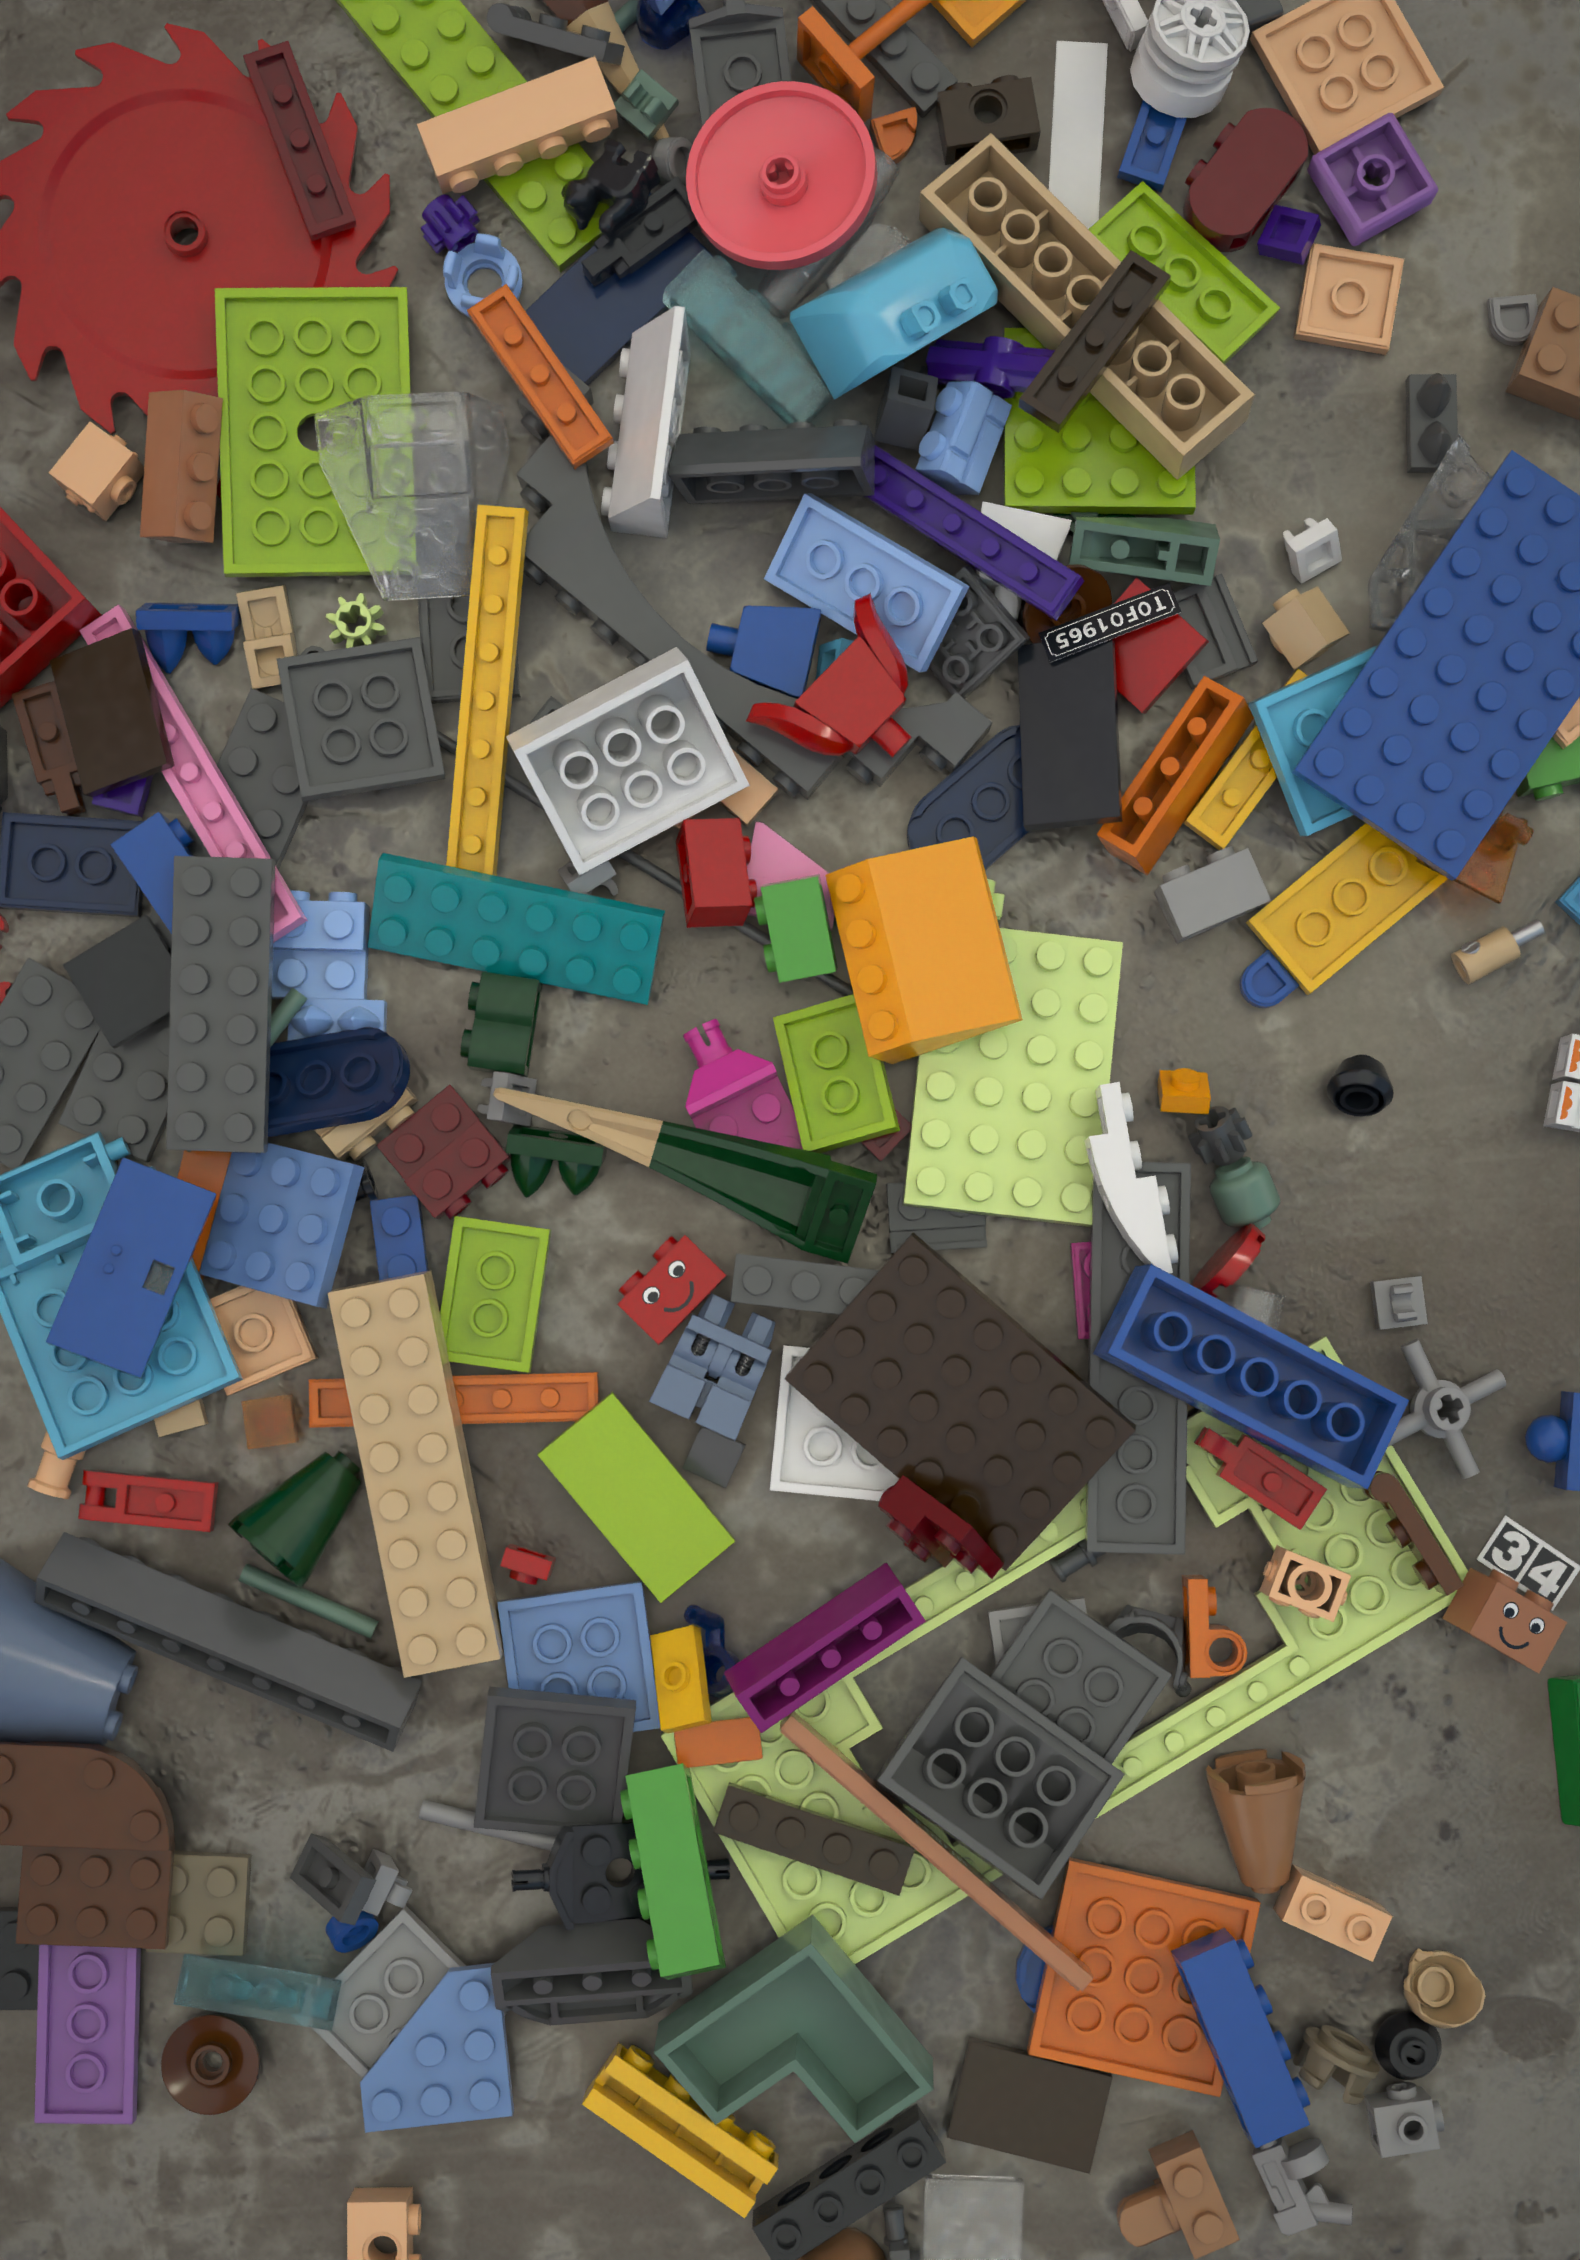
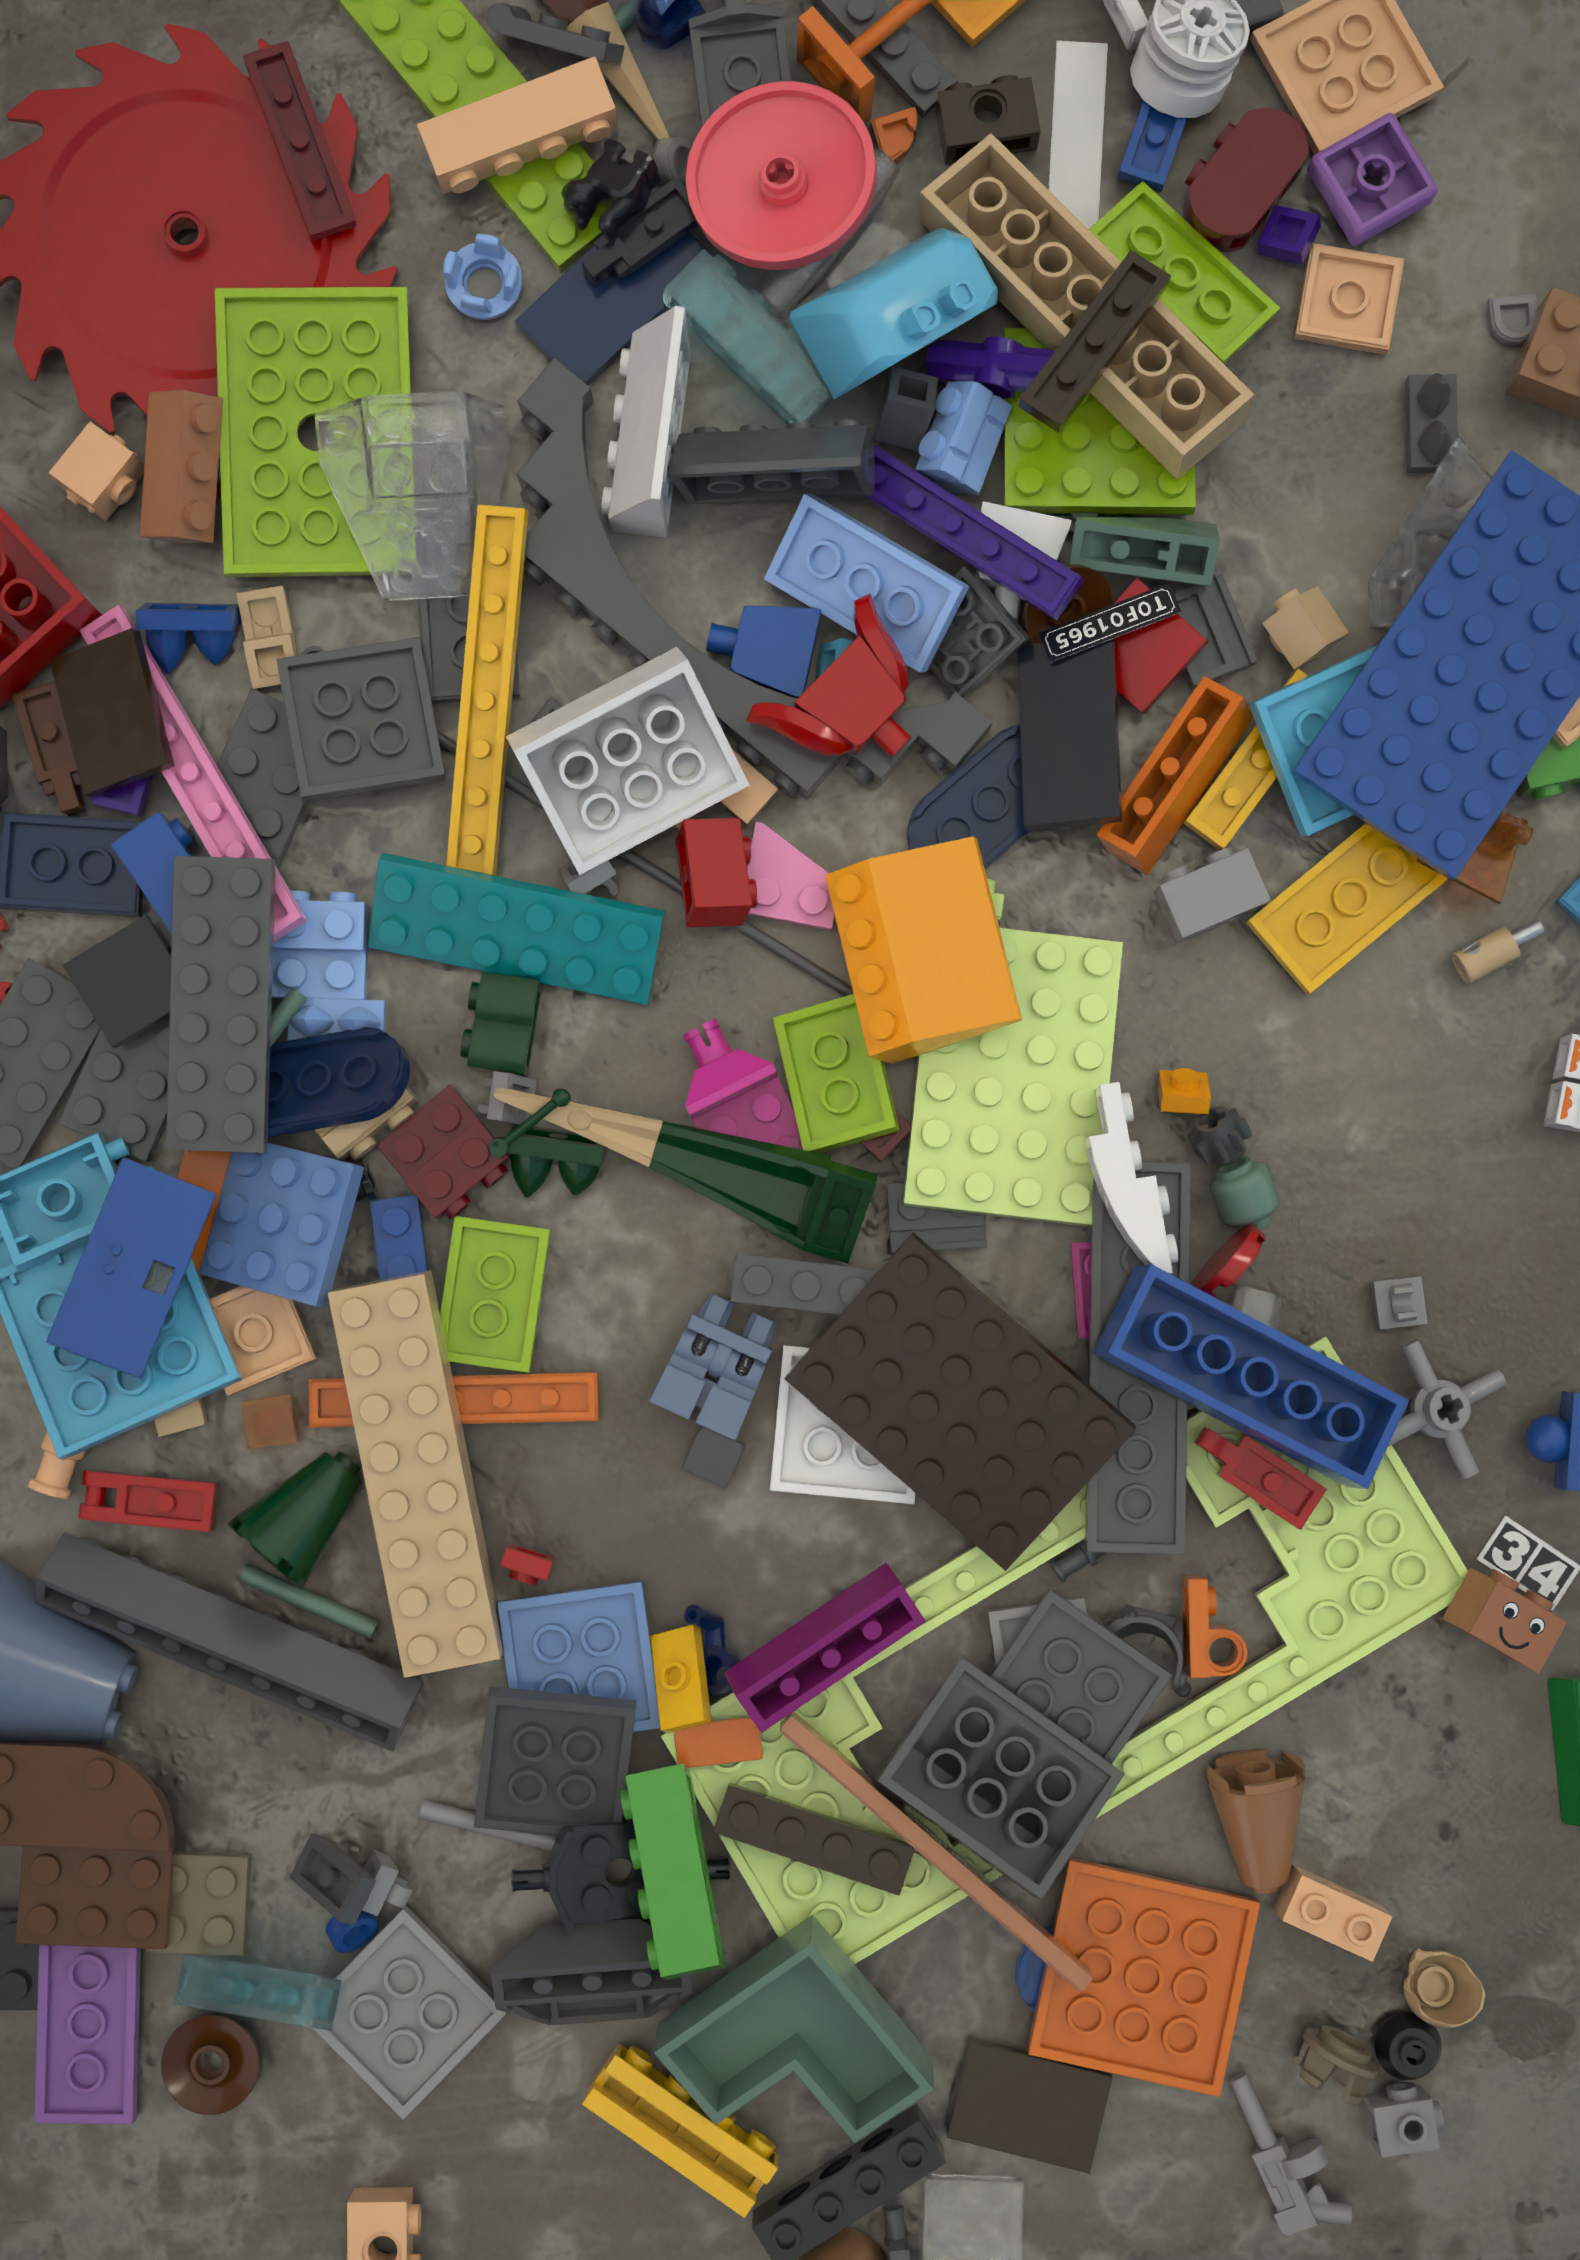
(348, 613): yellowish green gear -> none
(444, 2060): medium blue plate -> none
(449, 223): dark purple gear -> none
(500, 1145): none -> dark green hinge
(540, 376): orange tile -> none
(636, 1497): lime tile -> none
(645, 105): sand green tile -> none
(670, 1288): red brick -> none
(797, 928): bright green brick -> none
(935, 1530): dark red plate -> none
(1181, 2199): medium nougat brick -> none
(1241, 2038): blue brick -> none
(1266, 982): blue tile -> none
(1313, 549): white tile -> none
(1318, 1597): light nougat head -> none
(1360, 1086): black cone -> none
(1409, 1529): reddish brown plate -> none

